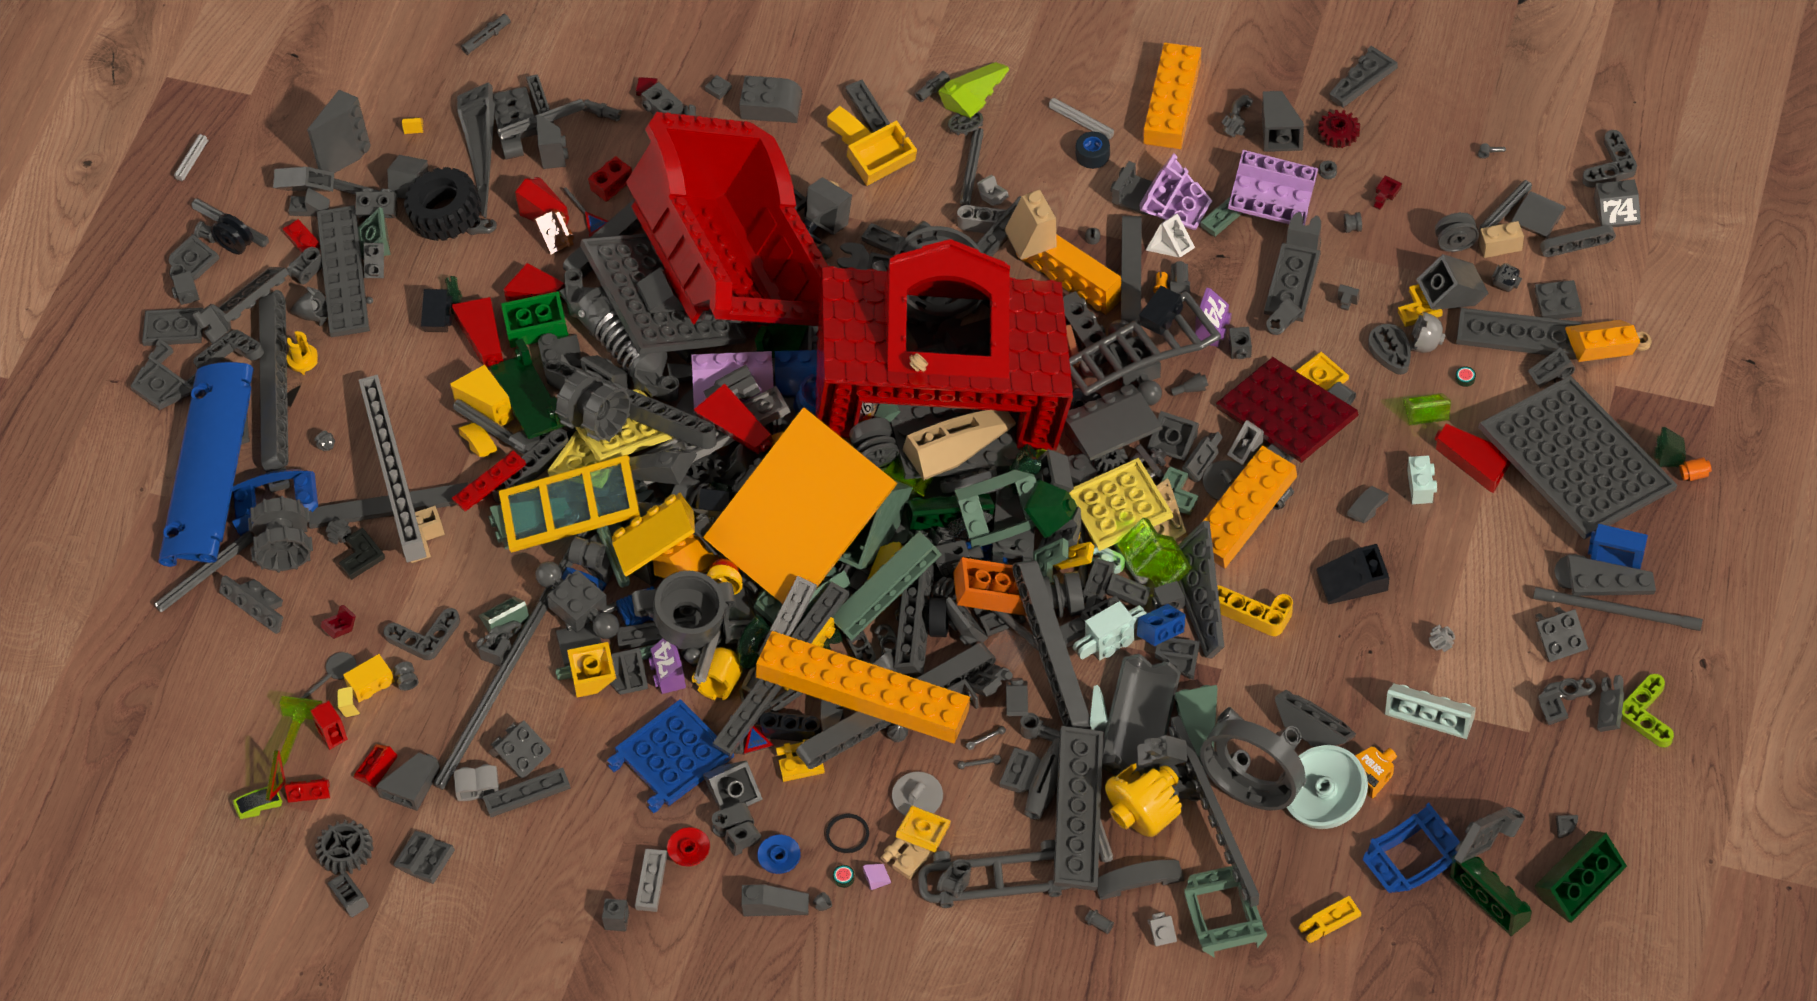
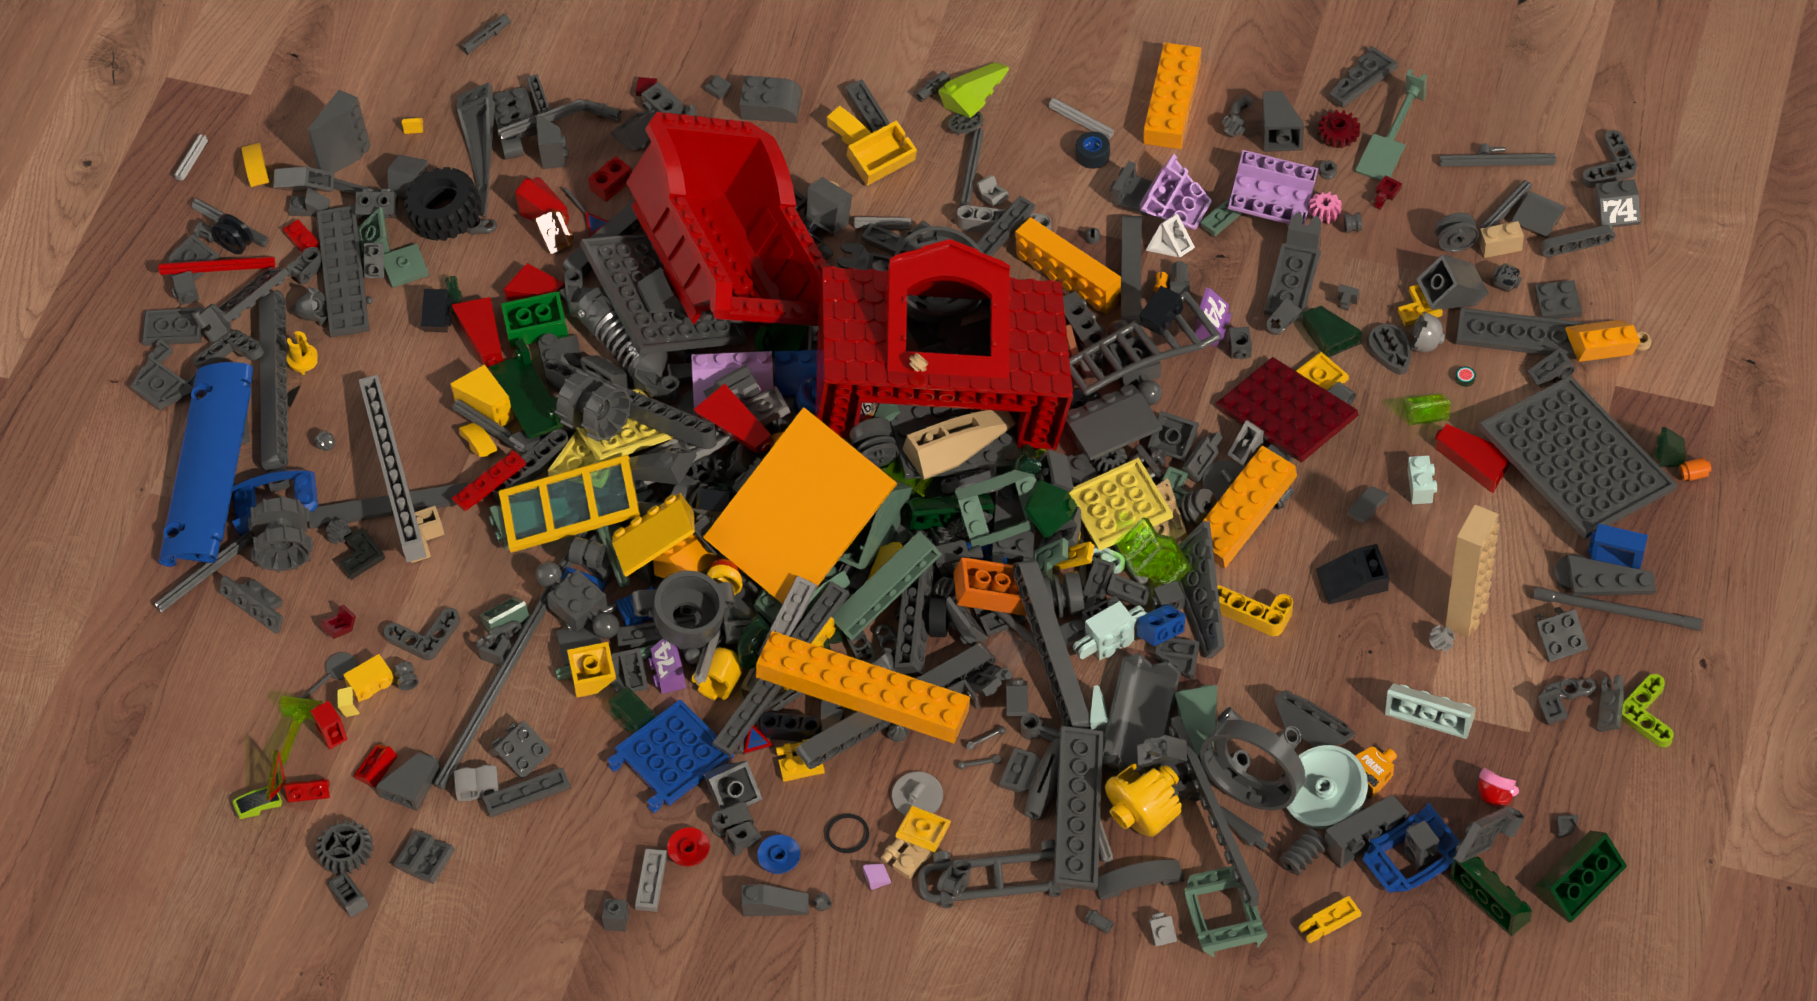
(216, 265): none -> red axle
(255, 164): none -> yellow slope
(405, 265): none -> sand green plate
(630, 710): none -> clear green brick
(632, 132): none -> dark grey slope
(843, 876): tile -> none
(884, 222): none -> light grey axle
(1032, 226): tan slope -> none
(1194, 384): dark grey cone -> none
(1197, 505): none -> dark grey piece
(1244, 830): none -> dark grey bar
(1302, 852): none -> dark grey piece
(1325, 207): none -> bright pink gear
(1330, 331): none -> clear green slope
(1353, 835): none -> dark grey wedge
(1383, 152): none -> sand green piece
(1421, 845): none -> dark grey brick
(1472, 570): none -> tan brick
(1496, 789): none -> piece
(1498, 159): none -> dark grey axle

